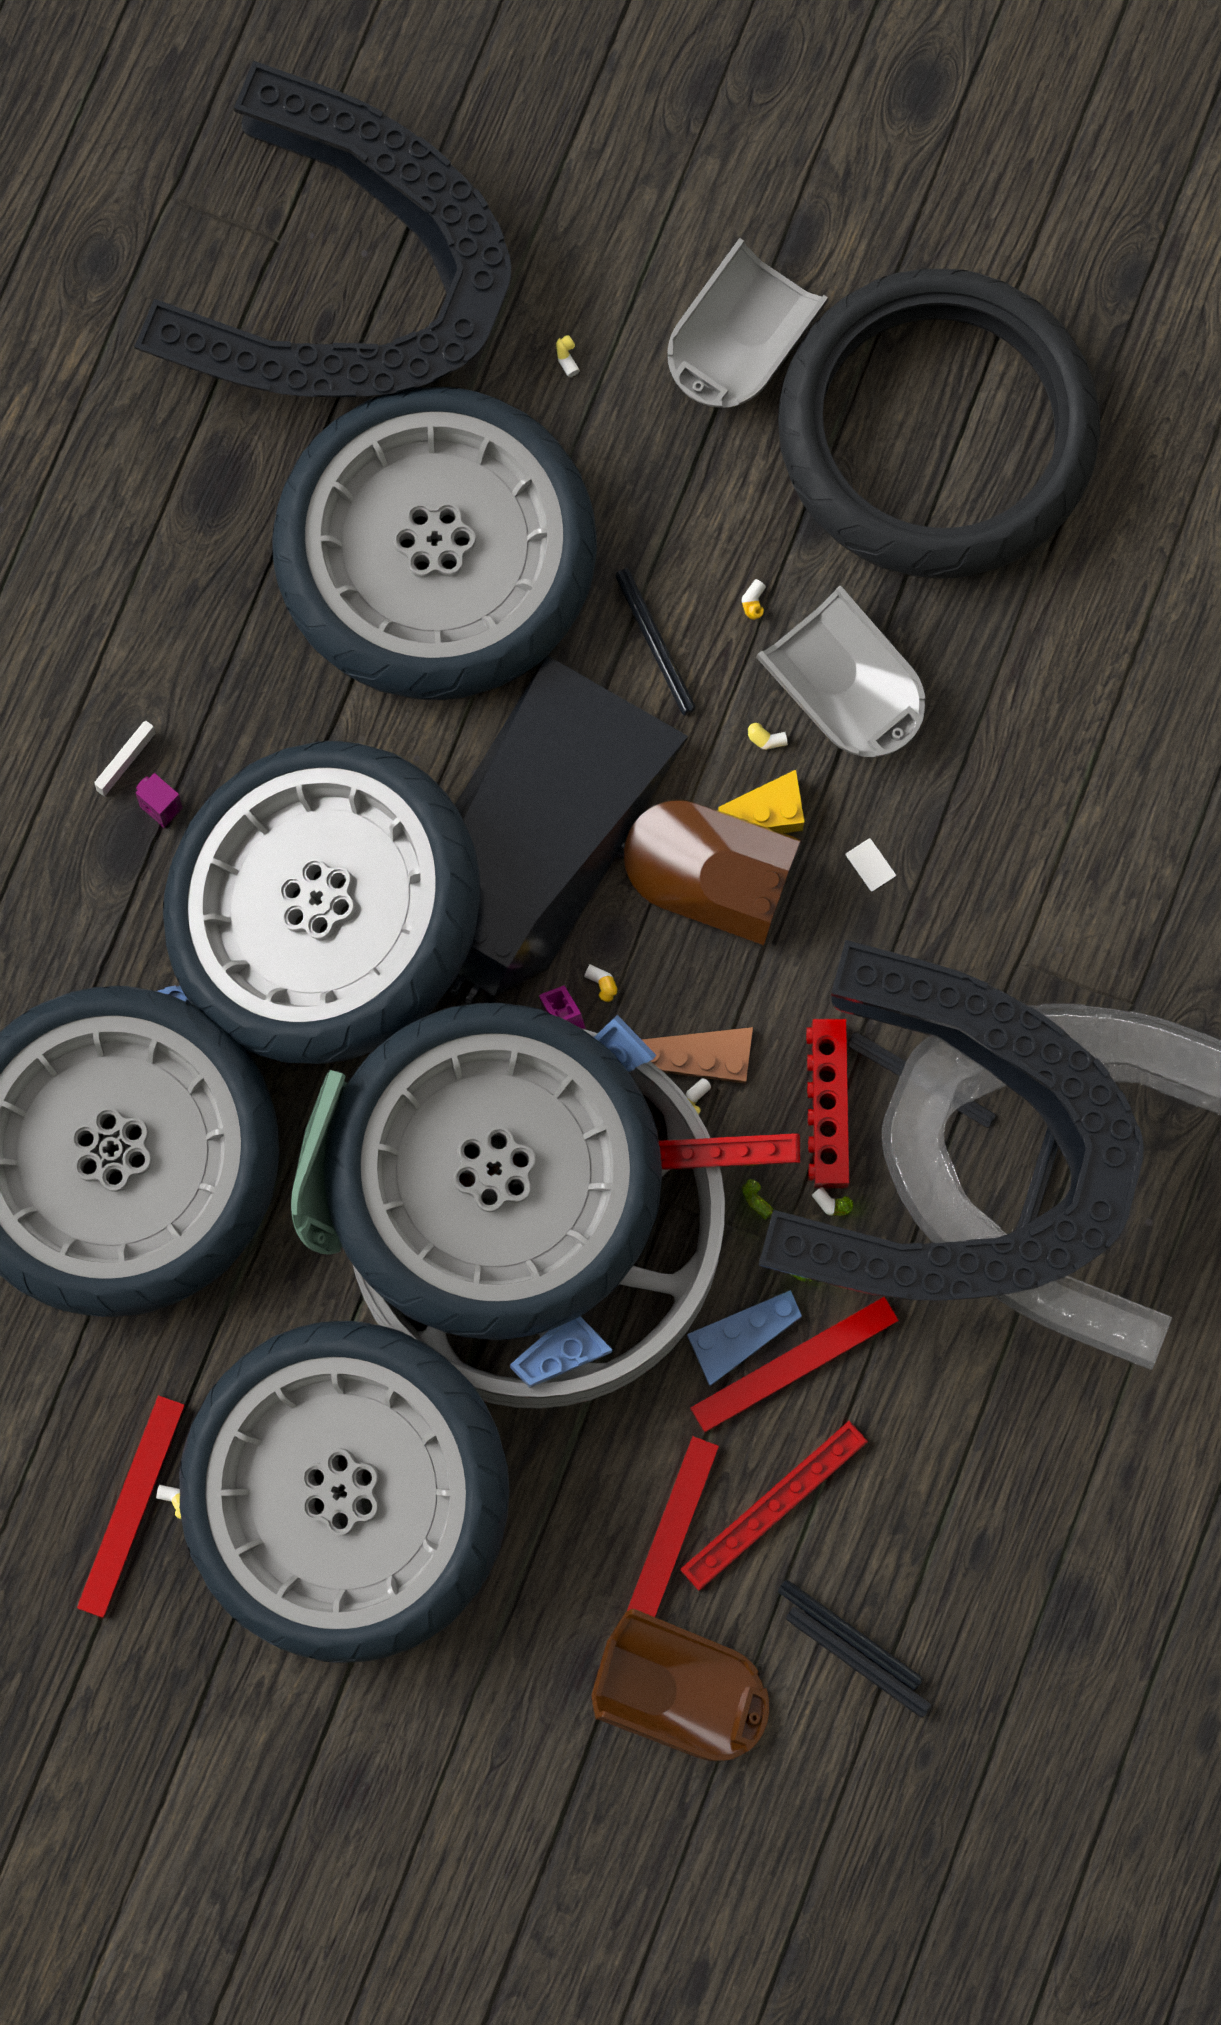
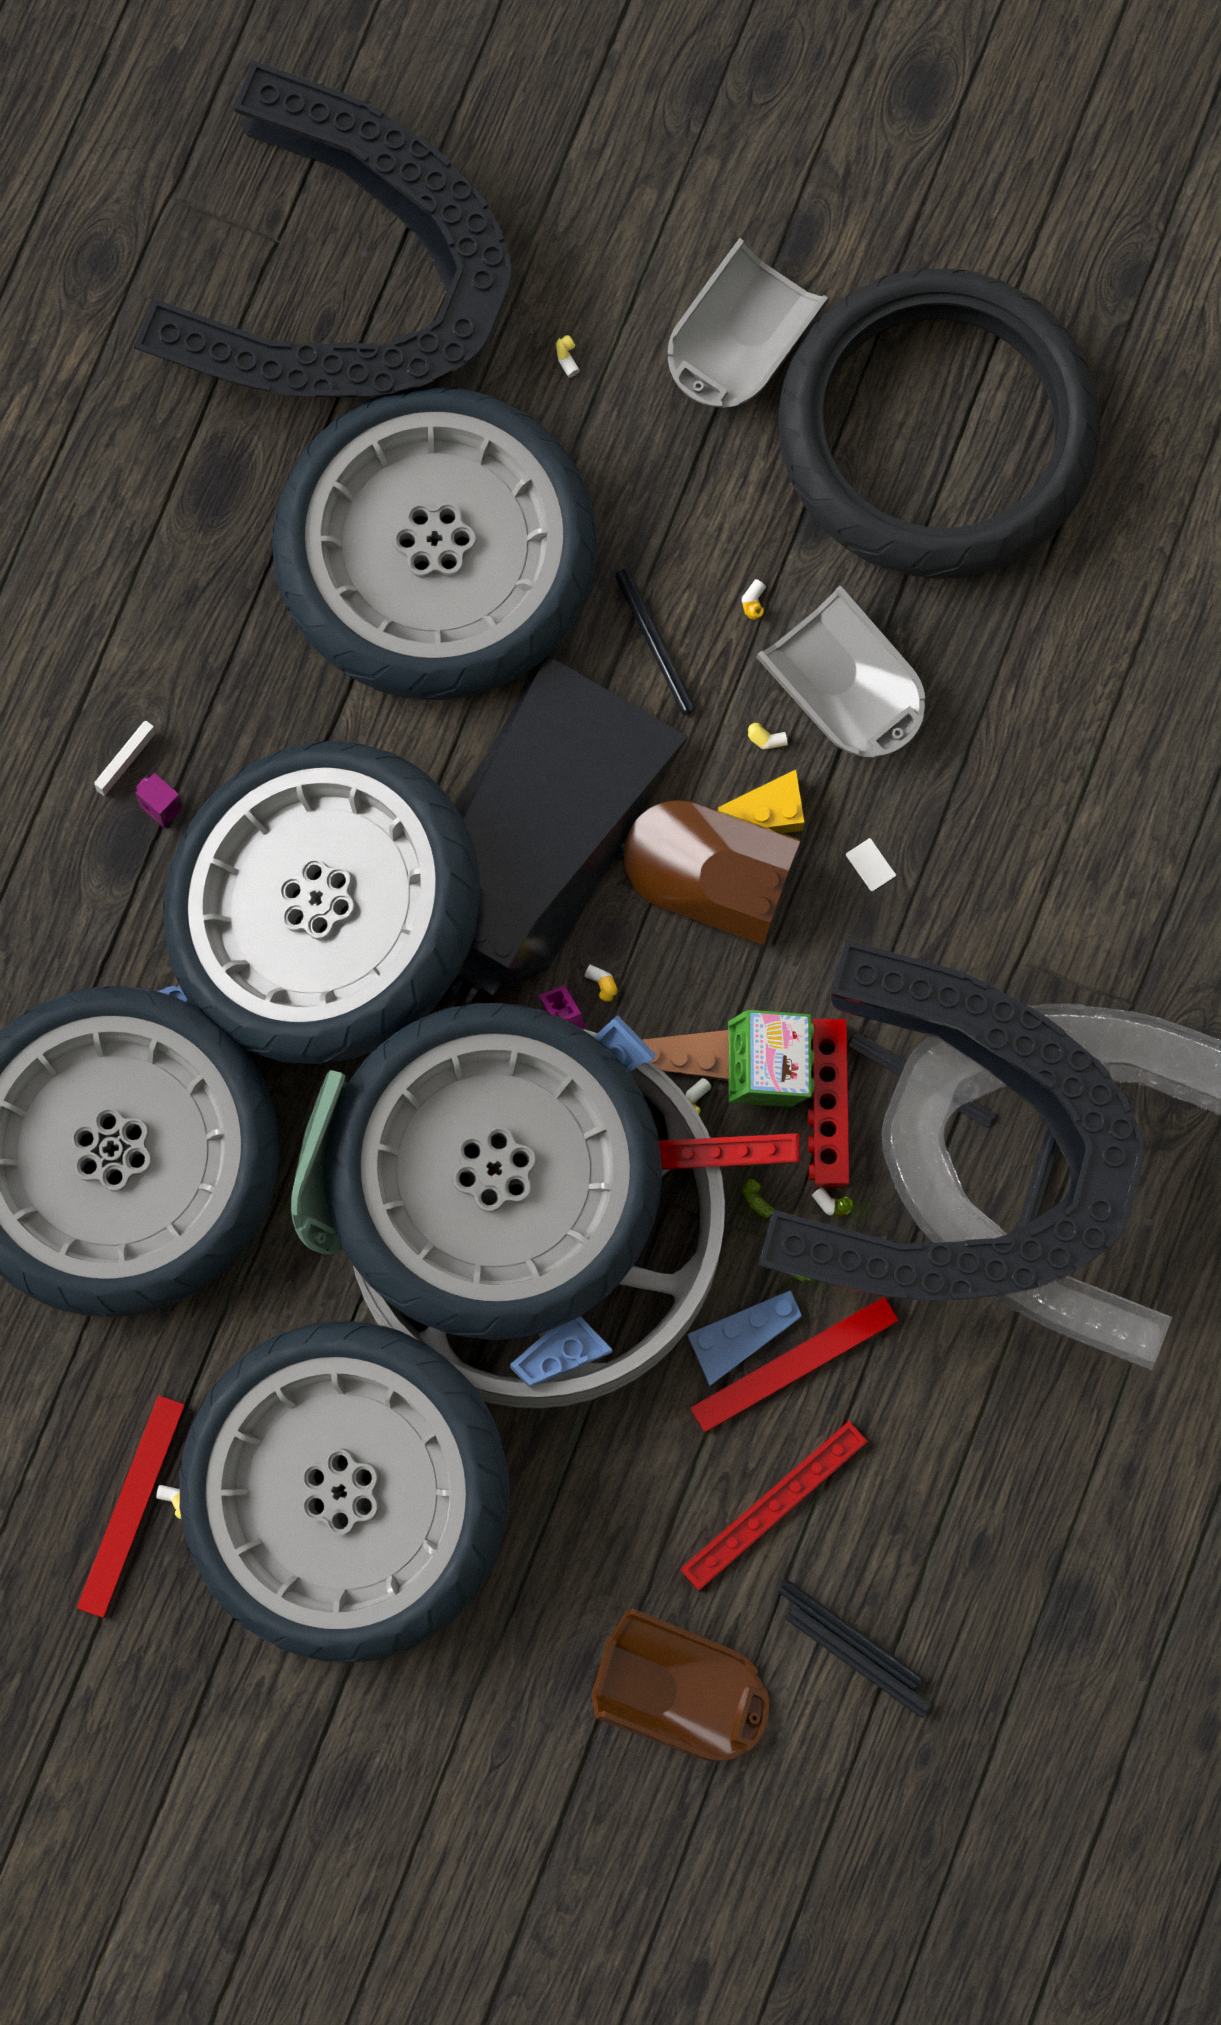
(673, 1526): red tile -> none
(770, 1058): none -> container

